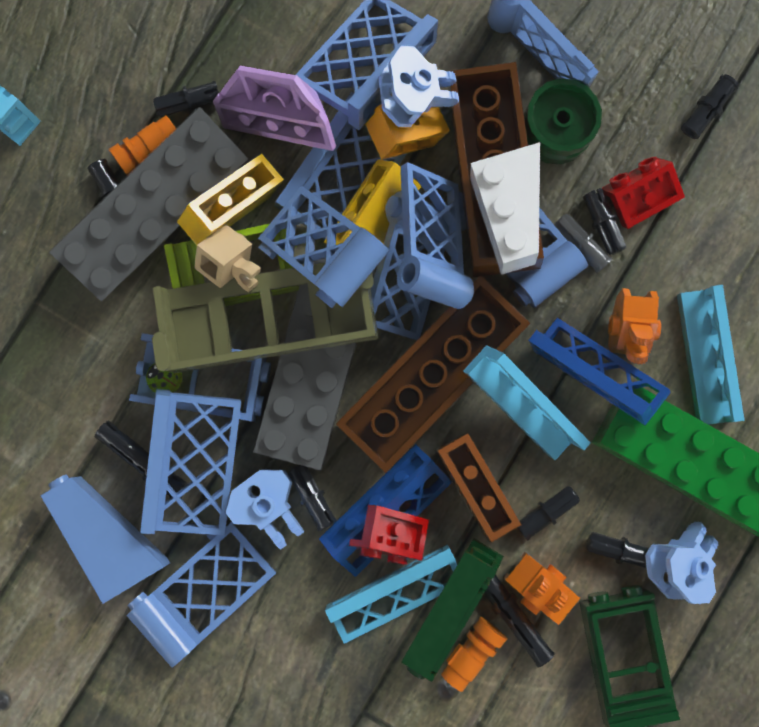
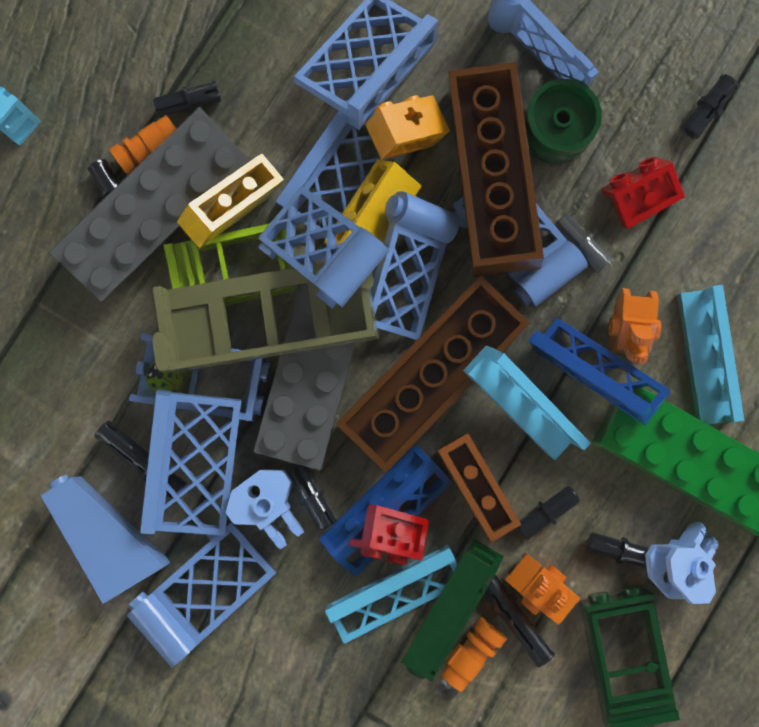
(227, 257): tan brick -> none
(274, 108): lavender wedge -> none
(414, 87): light blue hinge -> none
(430, 273): medium blue piece -> none
(509, 203): white wedge -> none
(604, 221): black axle -> none

